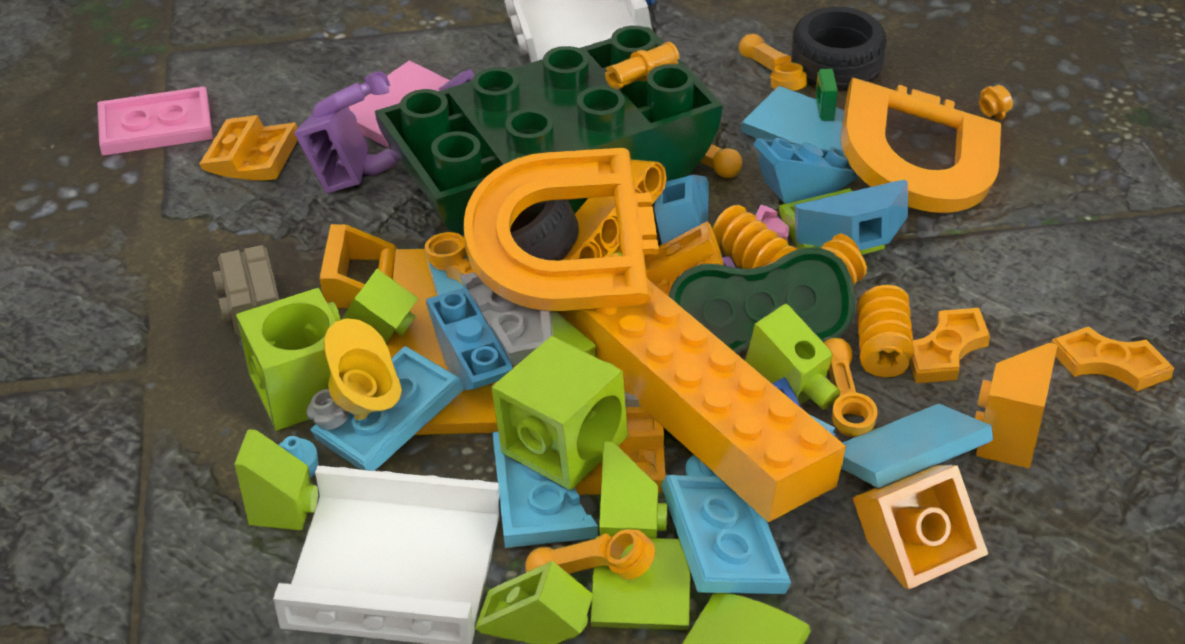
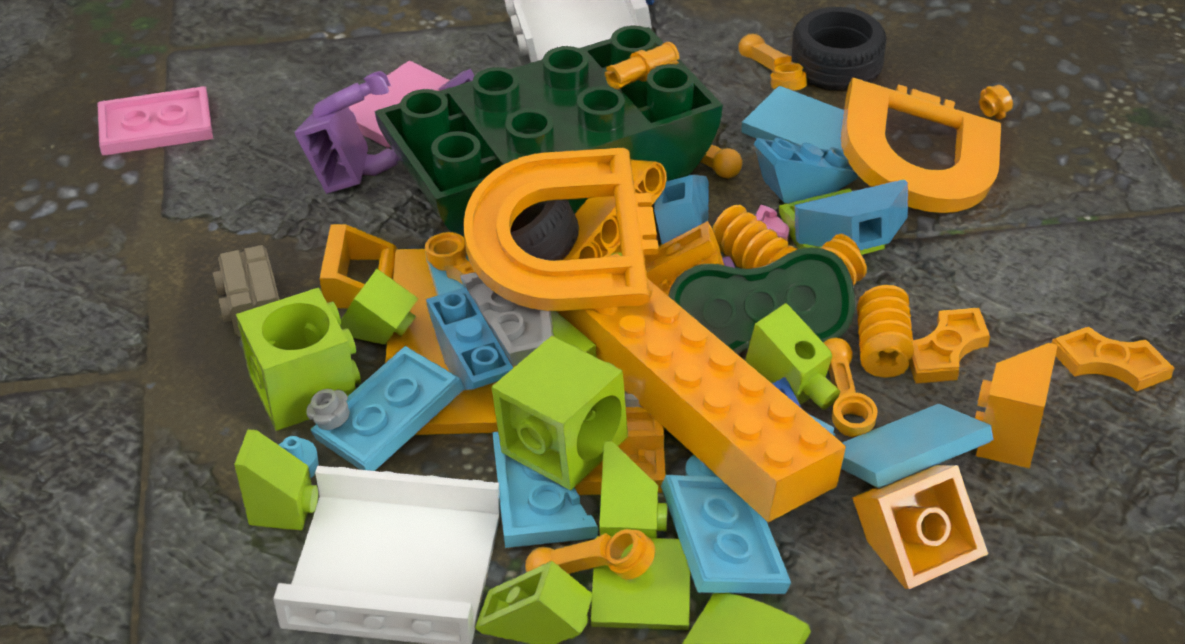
(249, 149): light orange slope -> none
(360, 369): yellow piece -> none
(826, 94): green tile -> none

